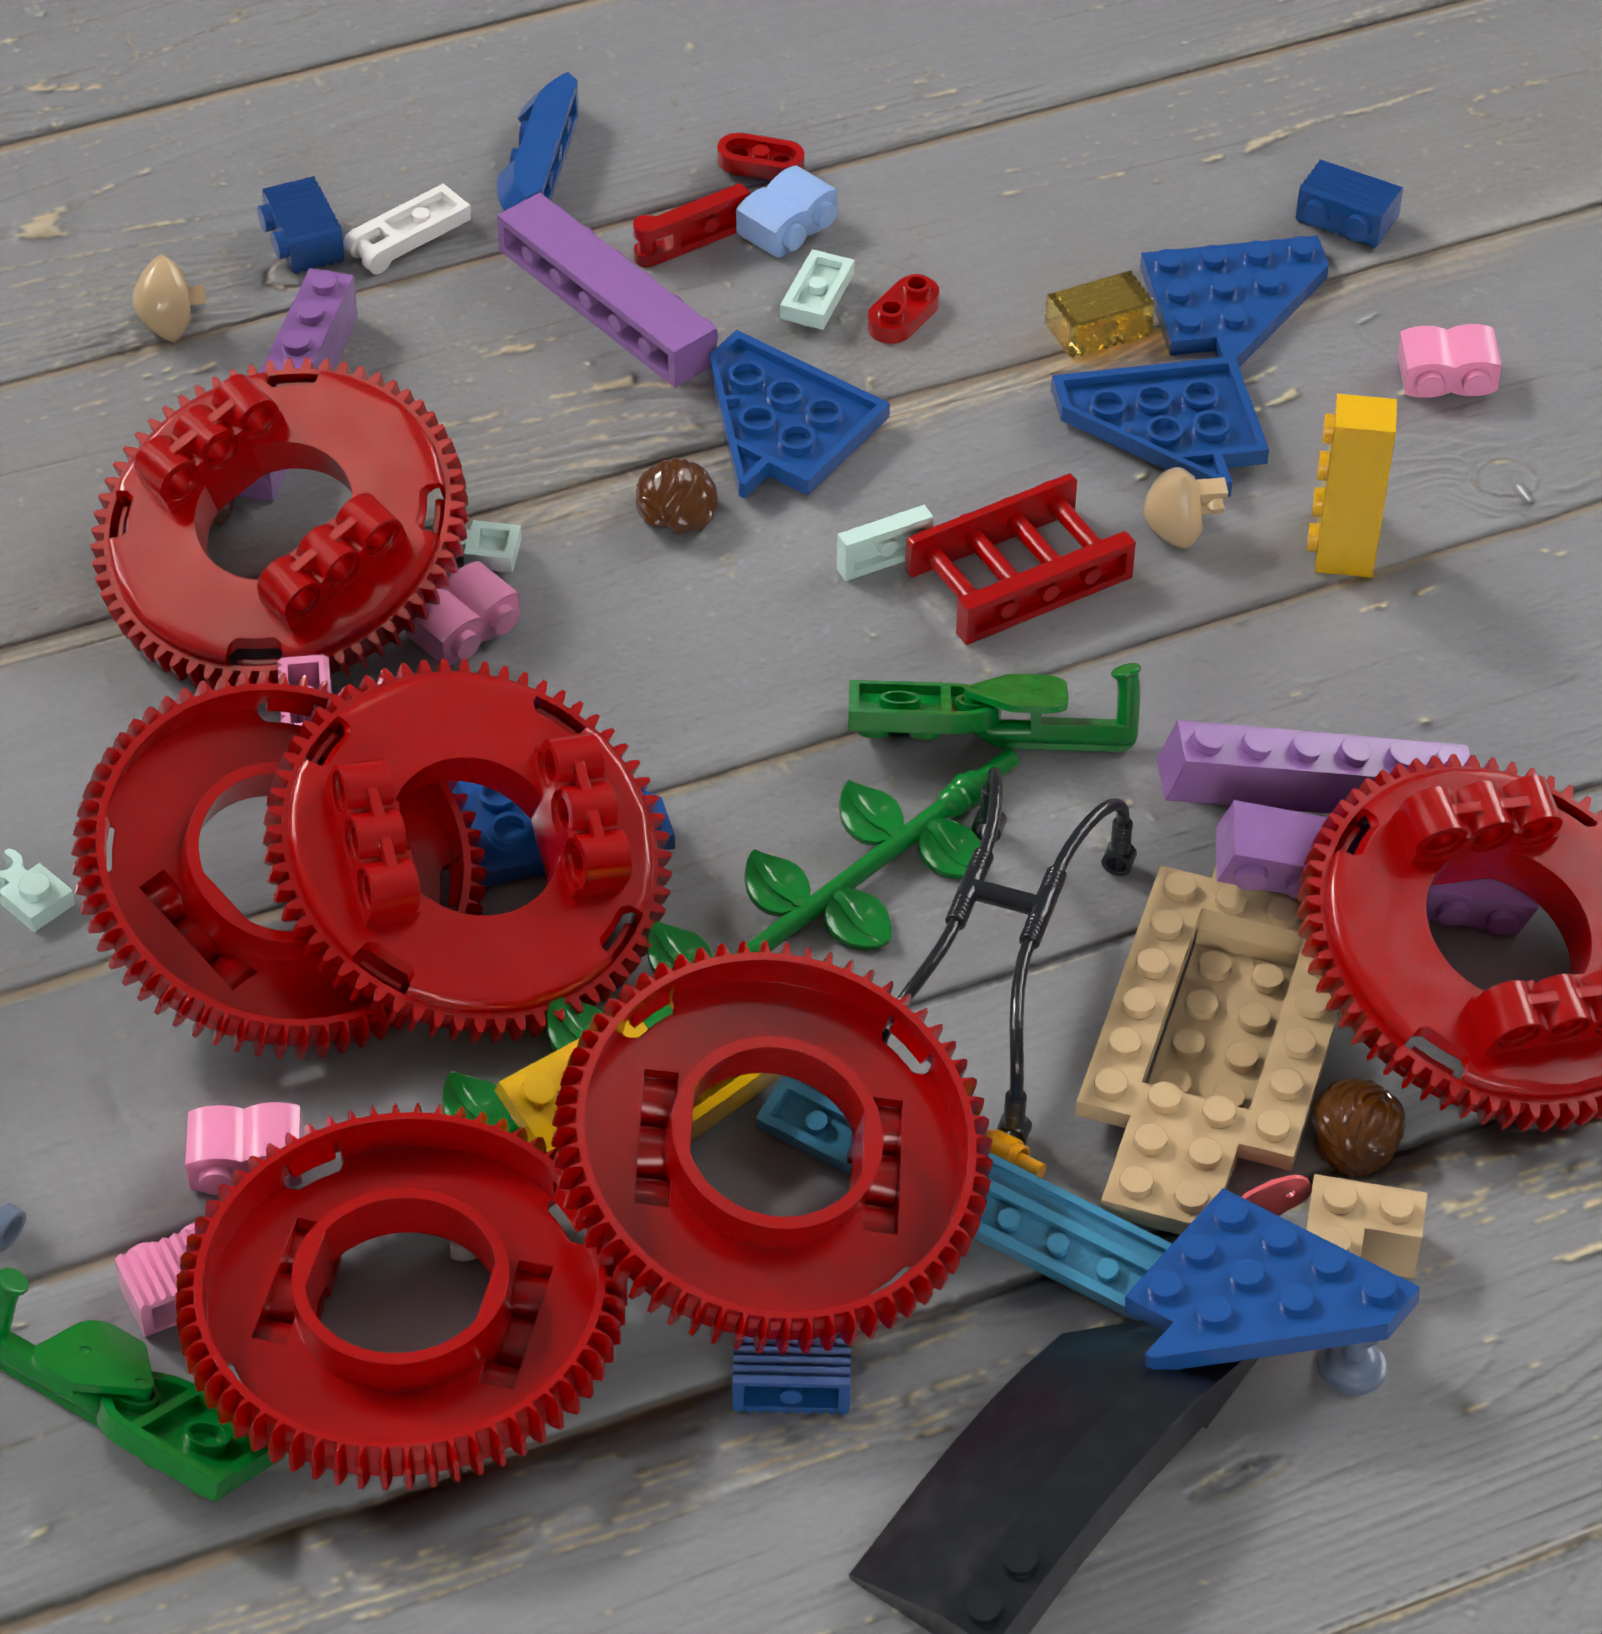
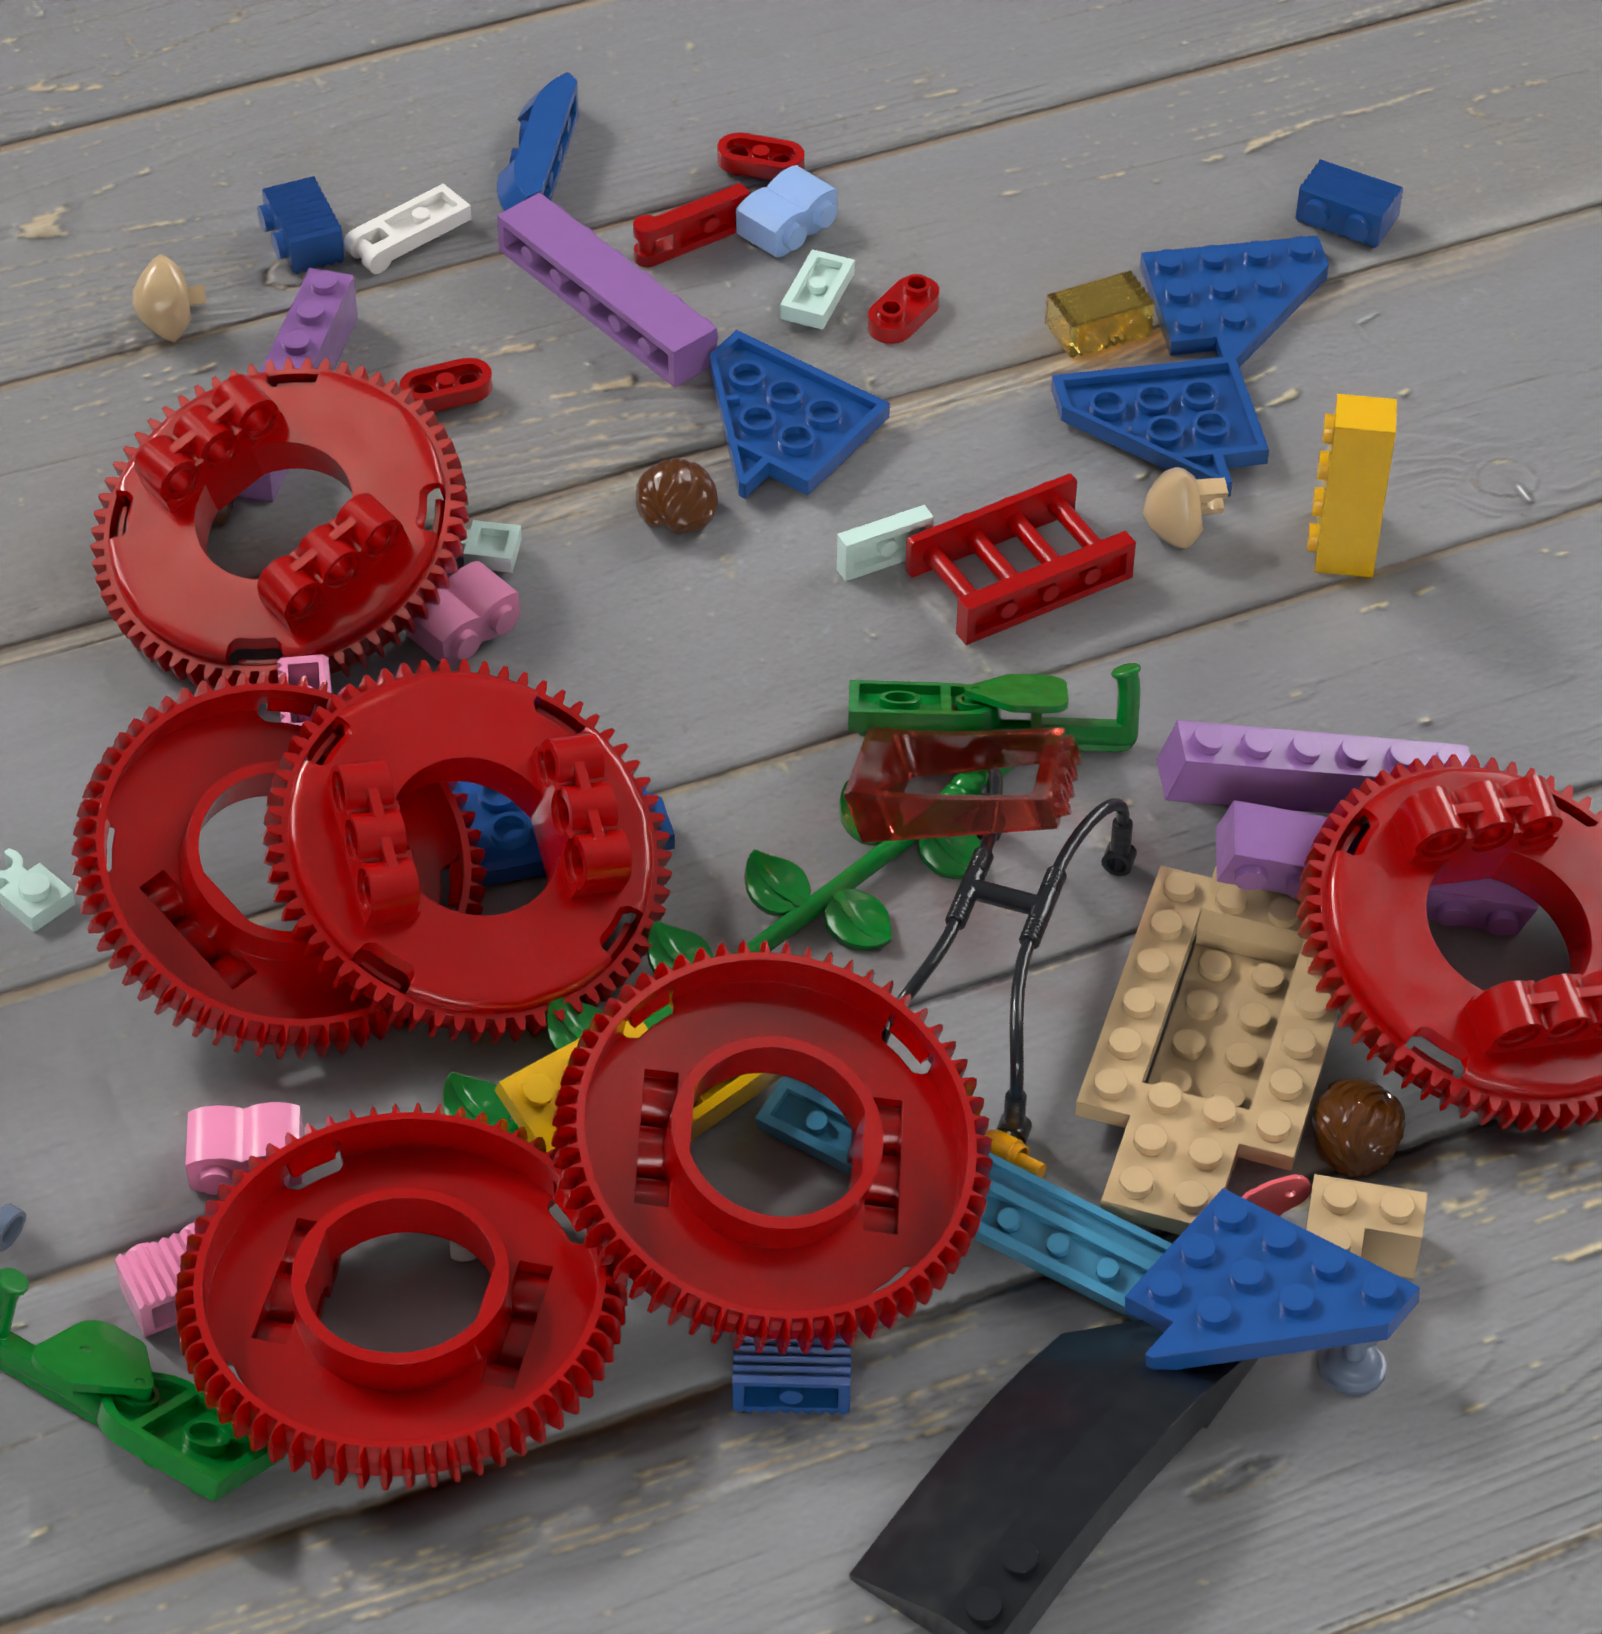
(449, 383): none -> red plate
(896, 755): none -> clear red windscreen
(1449, 360): bright pink brick -> none

